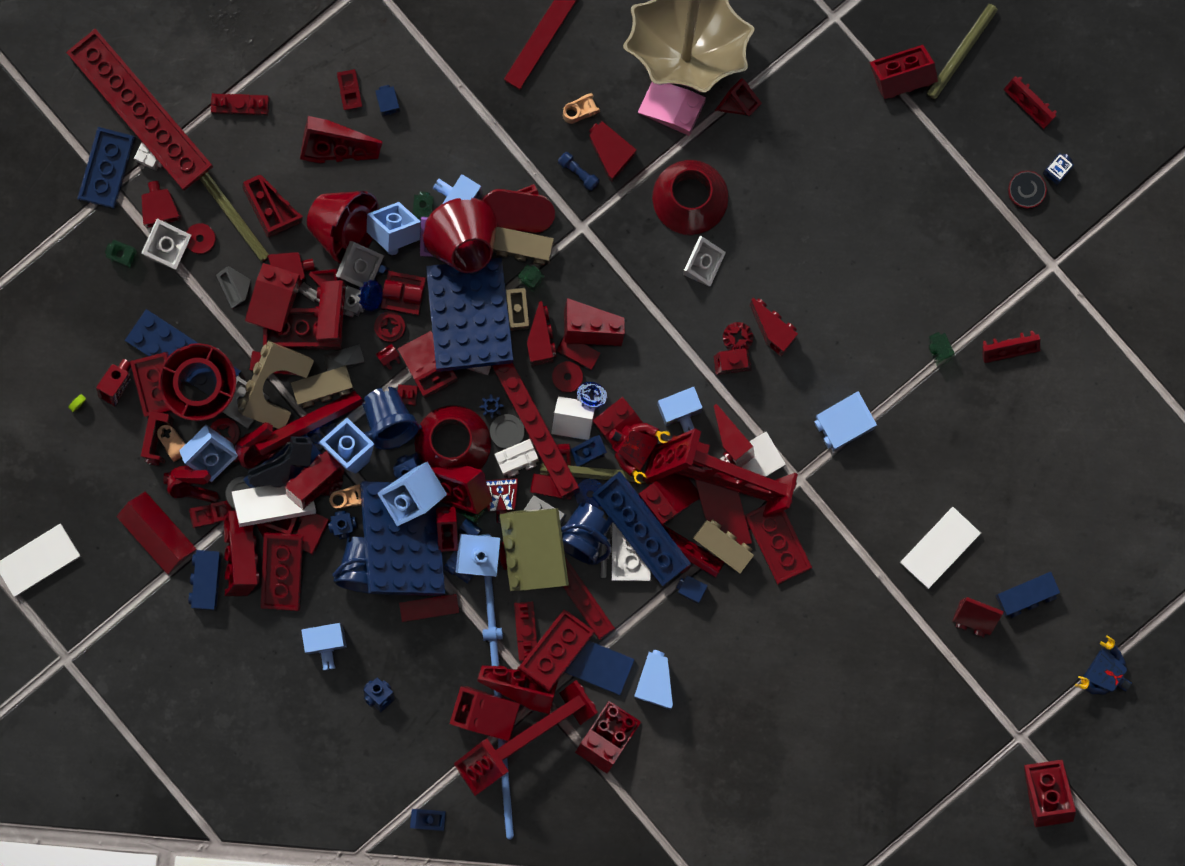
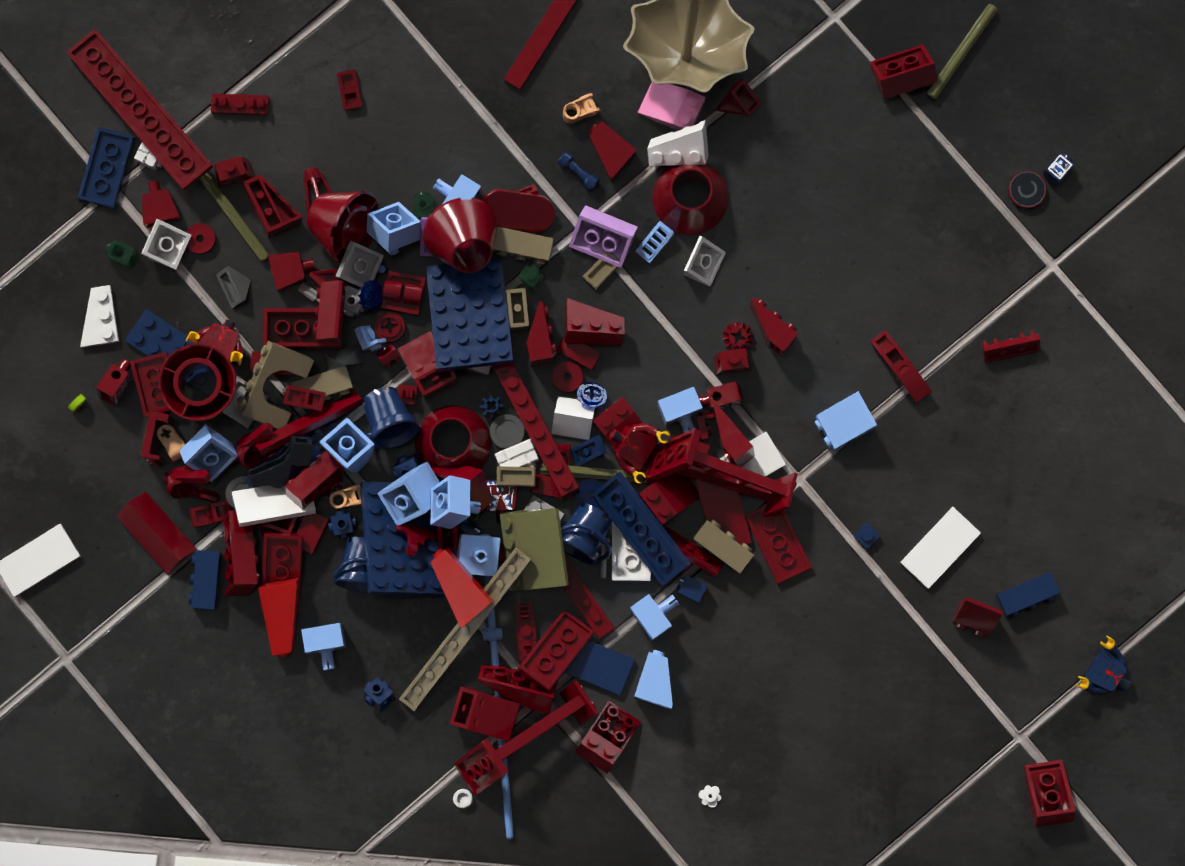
(100, 319): none -> white wing
(221, 338): none -> dark red torso
(223, 424): dark red gear -> none
(232, 171): none -> dark red torso
(273, 298): dark red slope -> none
(280, 613): none -> red slope
(304, 398): none -> dark red slope
(313, 178): none -> dark red plant
(332, 141): dark red wedge -> none
(367, 338): none -> light blue bracket
(387, 100): dark blue brick -> none
(416, 536): none -> dark red piece
(427, 819): dark blue slope -> none
(429, 607): dark red tile -> none
(451, 502): none -> light blue brick
(460, 587): none -> red slope
(460, 636): none -> dark tan plate
(462, 798): none -> white tile
(516, 476): none -> dark tan tile
(600, 271): none -> dark tan tile
(601, 233): none -> lavender slope
(652, 616): none -> light blue brick
(665, 240): none -> light blue slope
(680, 148): none -> white wedge
(702, 426): none -> dark red bracket
(714, 791): none -> white plant
(730, 396): none -> dark red torso
(866, 535): none -> dark blue plate
(901, 366): none -> dark red slope
(940, 347): clear green brick -> none
(1030, 102): dark red plate -> none

